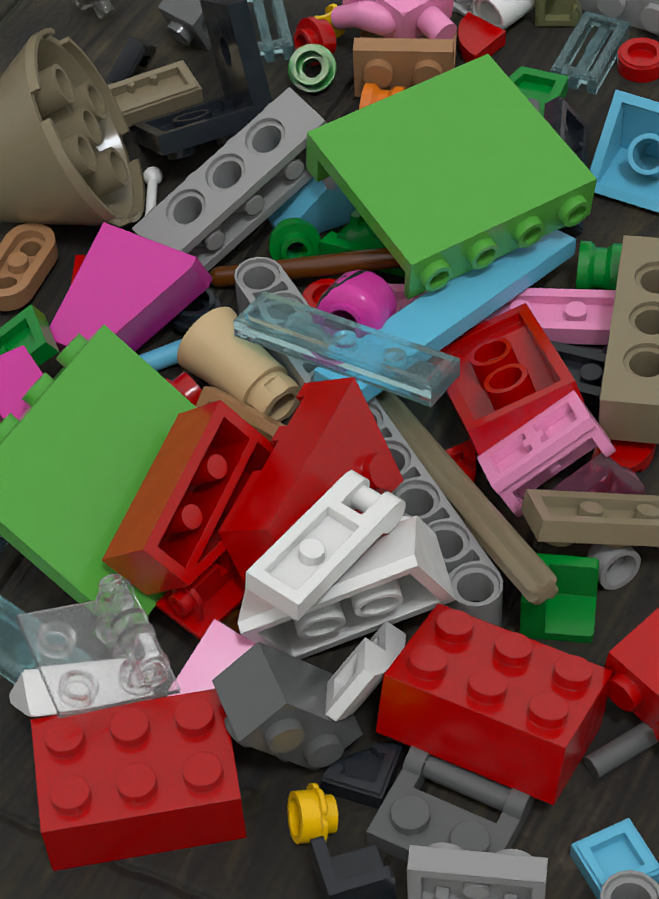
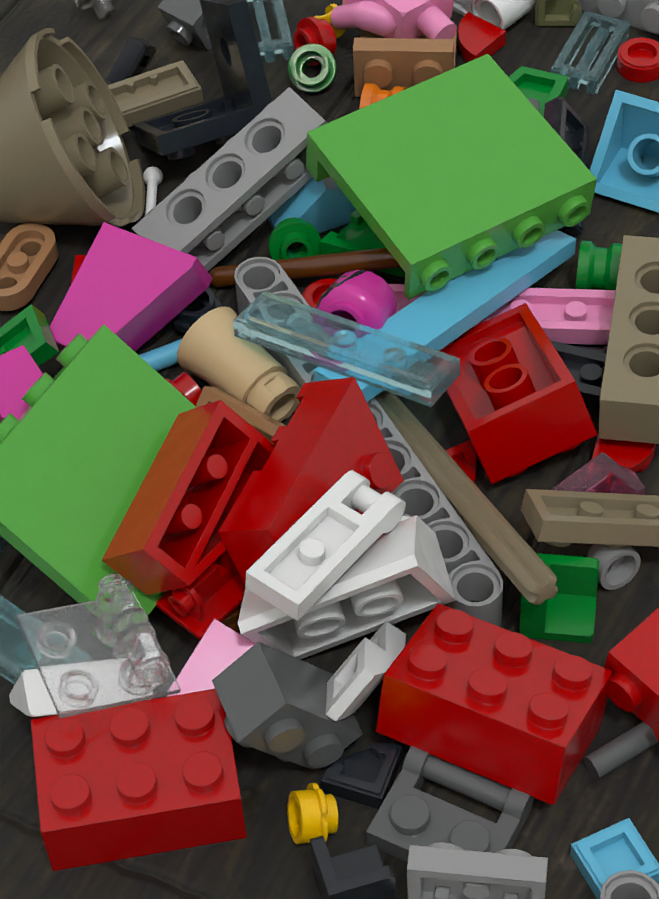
(542, 449): bright pink hinge -> none

